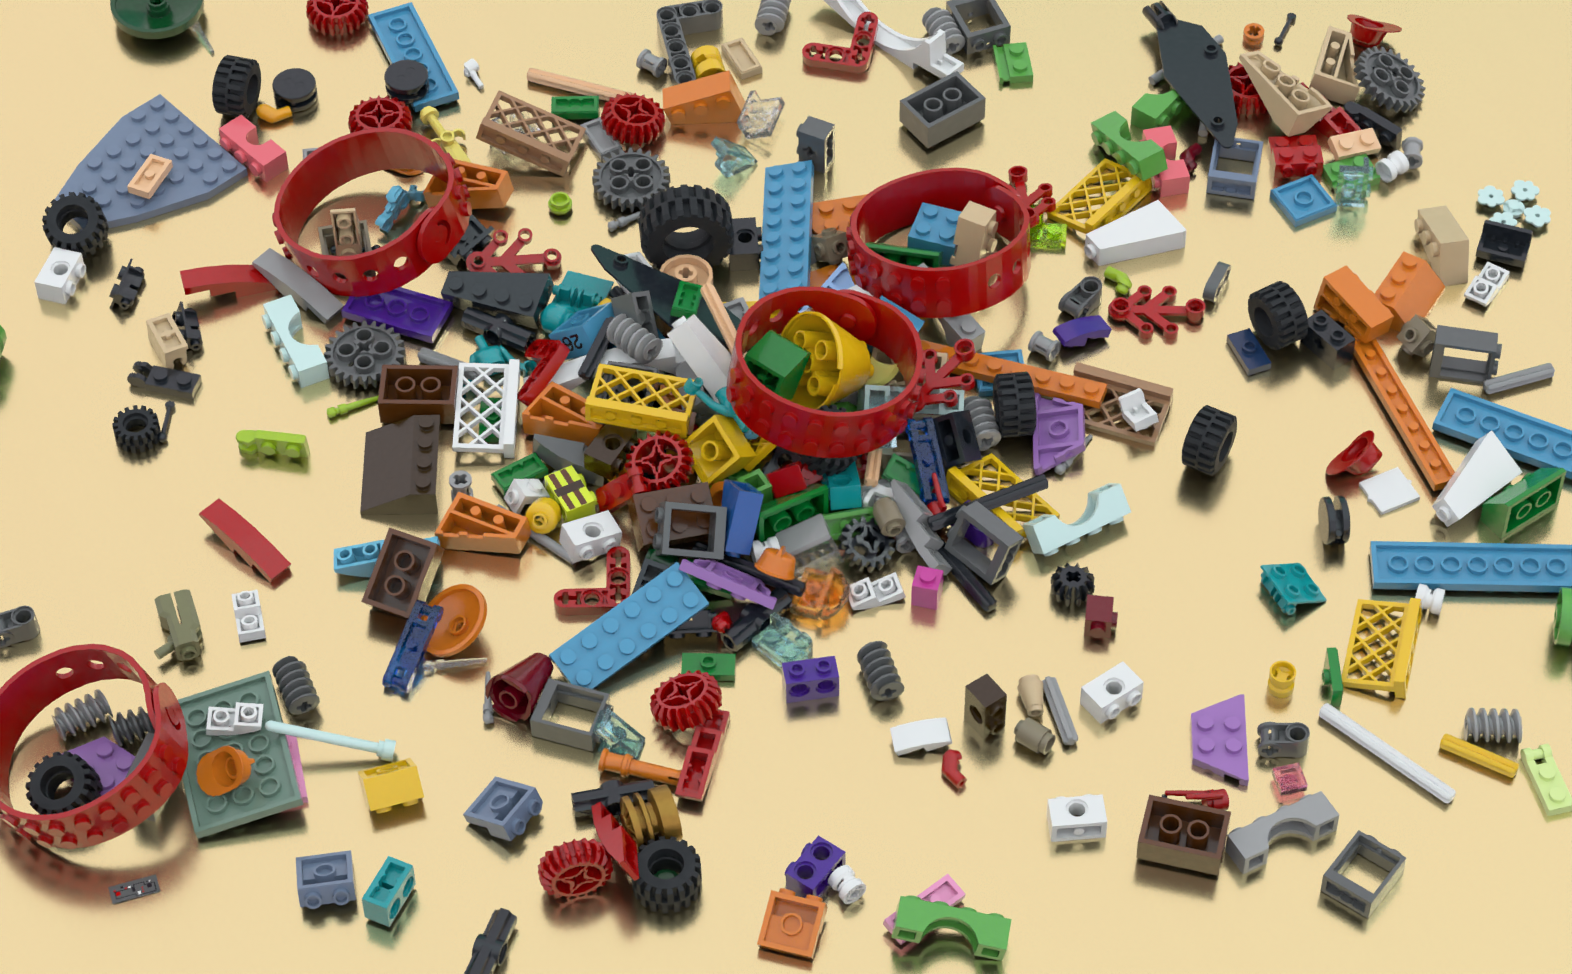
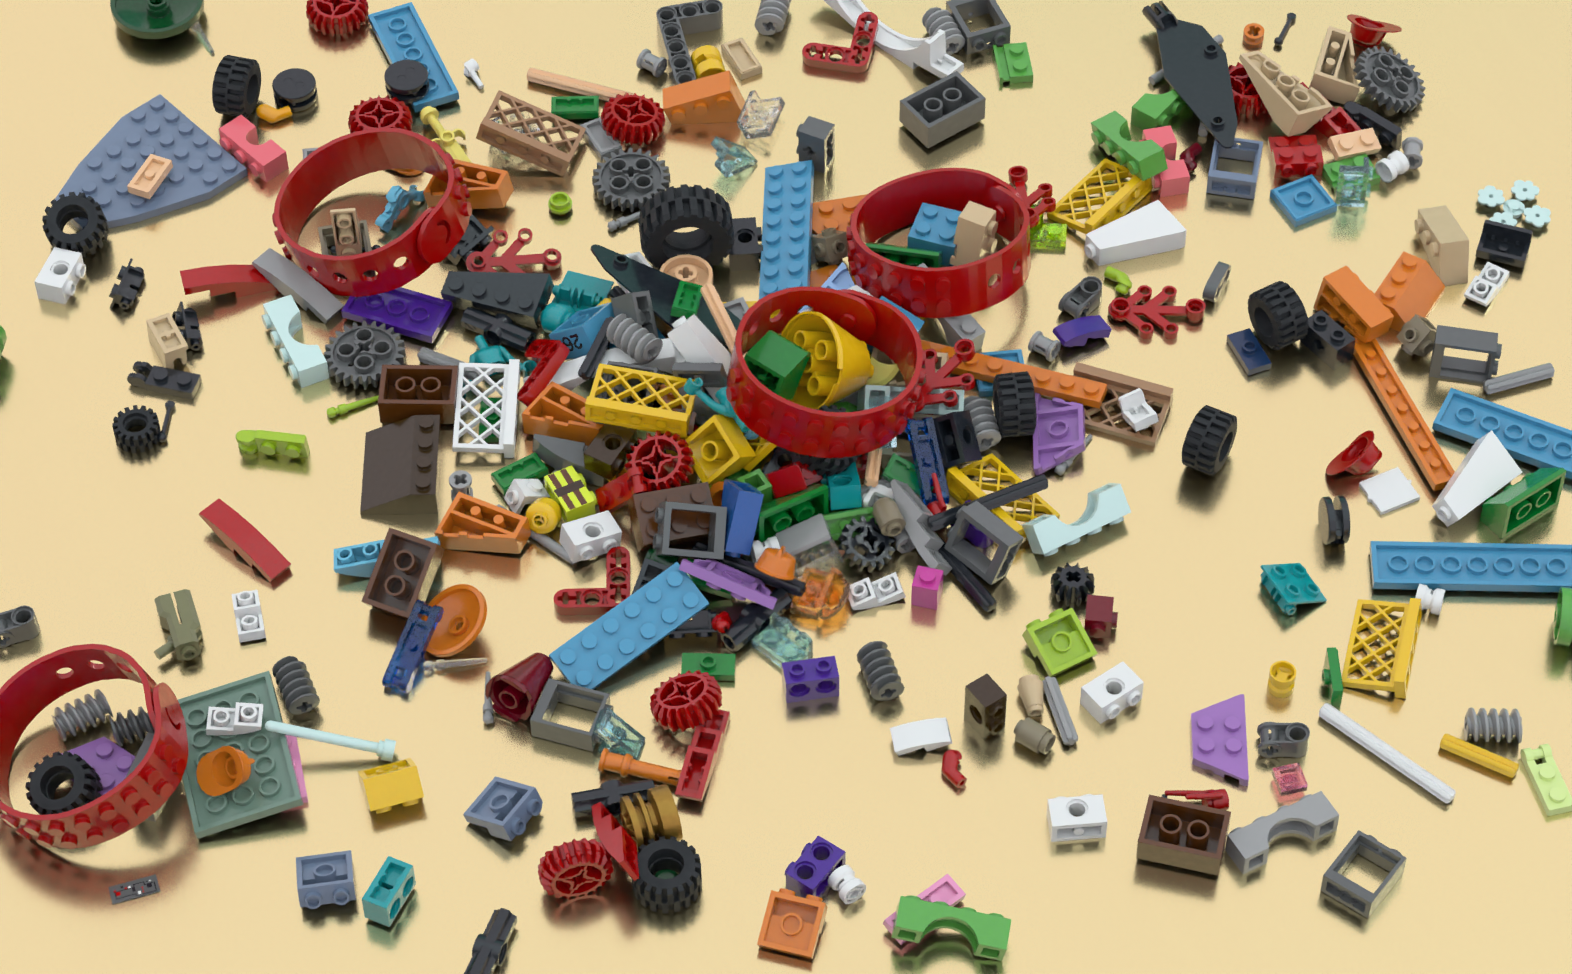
(711, 373): none -> dark grey plate
(1059, 641): none -> lime plate

